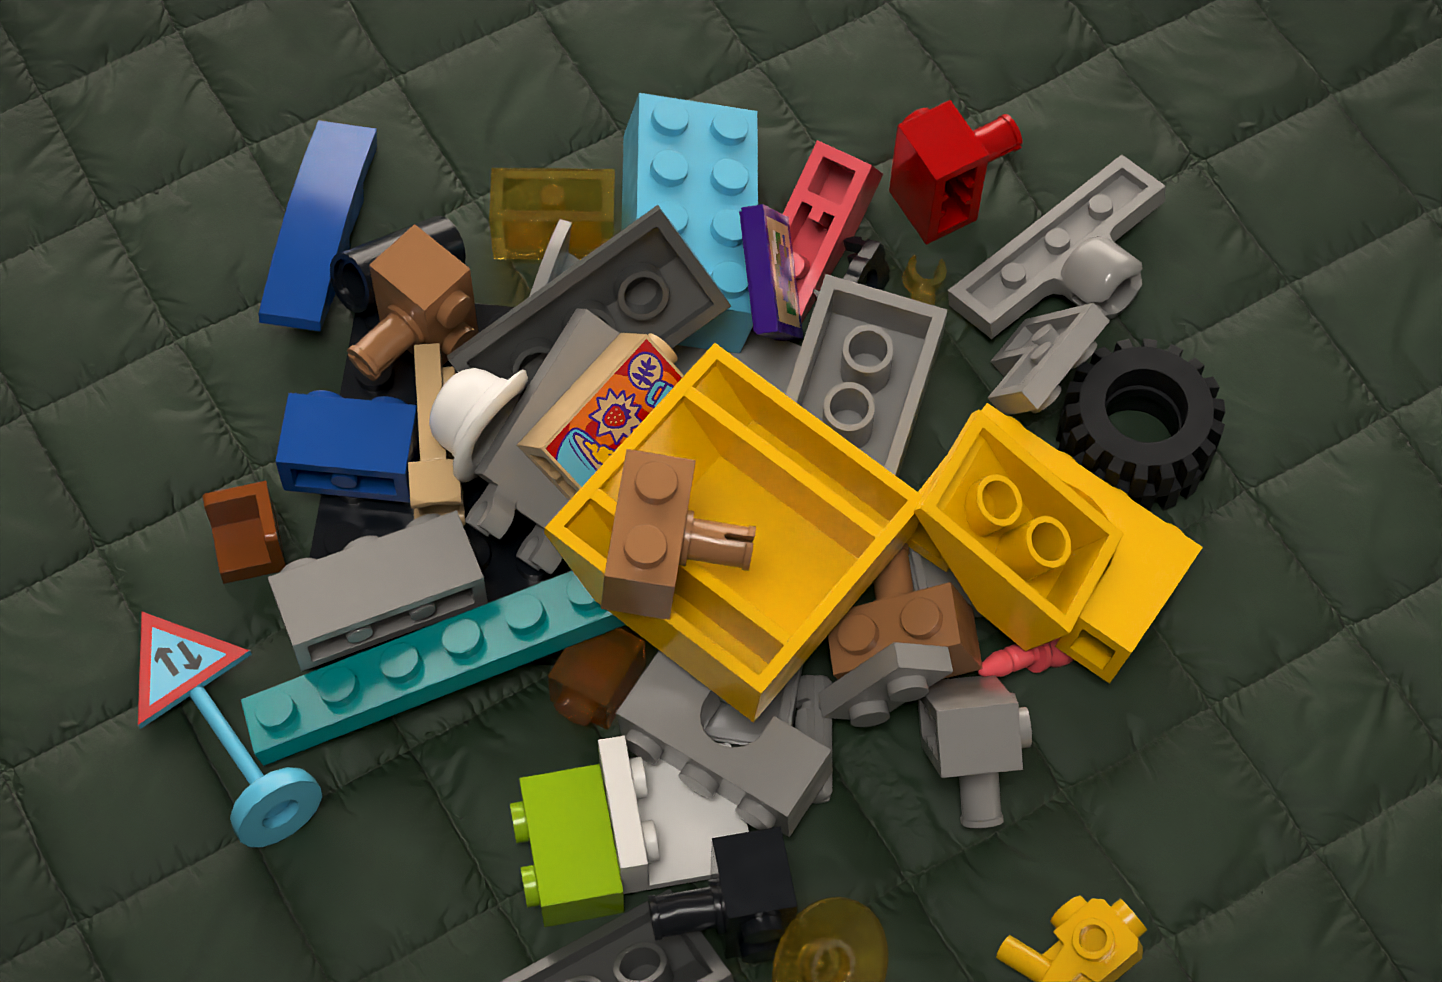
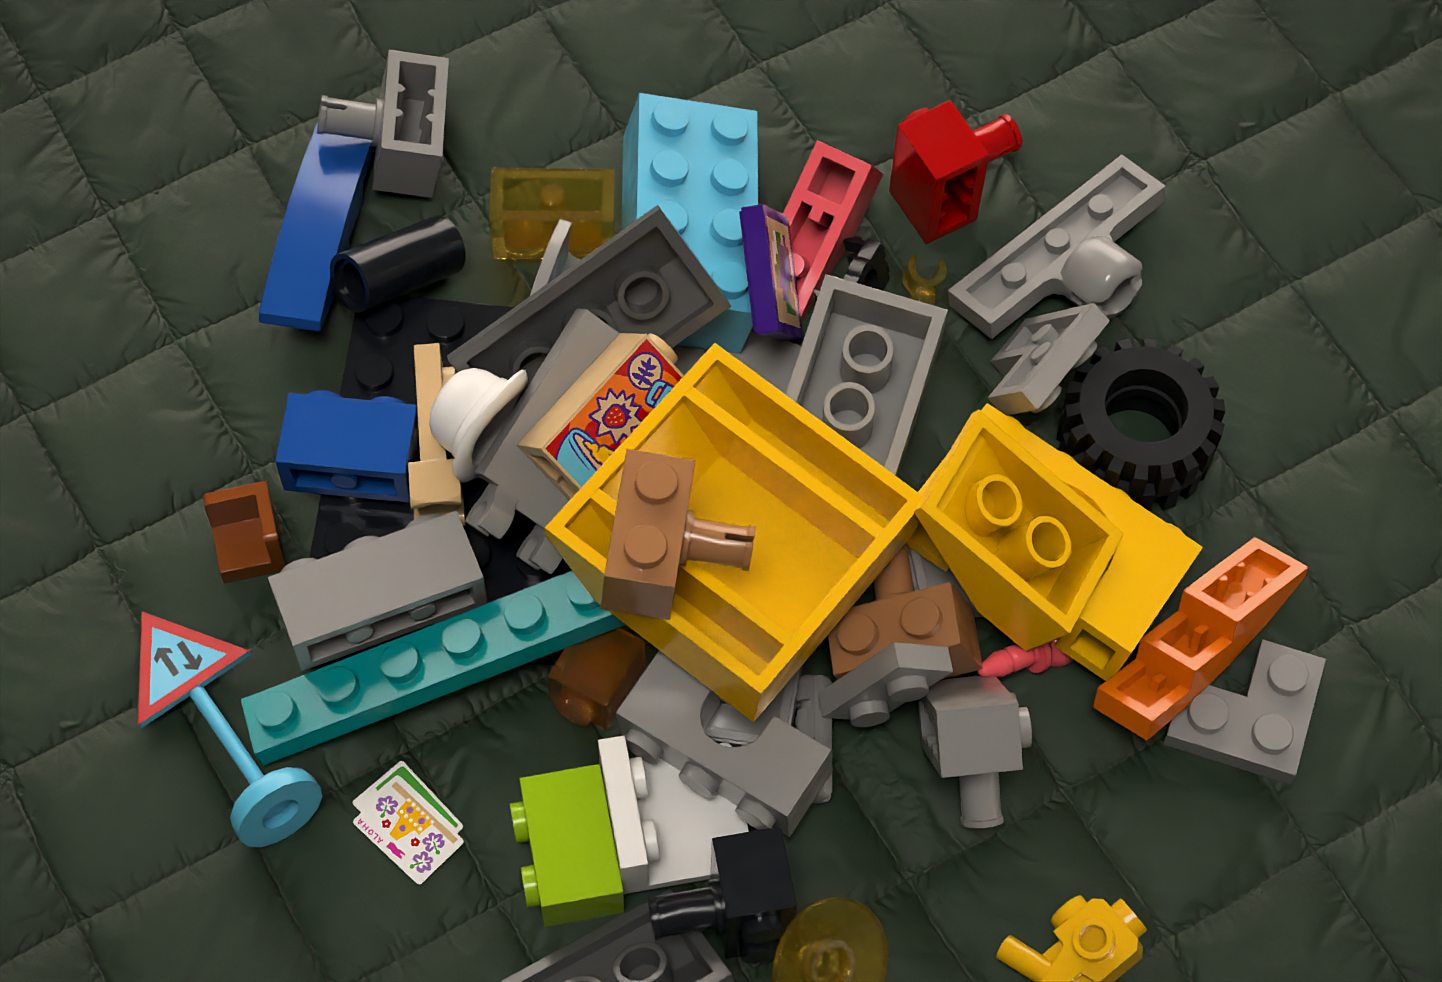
(402, 123): none -> light grey brick
(408, 822): none -> white sticker
(420, 299): medium nougat brick -> none
(1201, 639): none -> orange slope
(1257, 730): none -> light grey plate

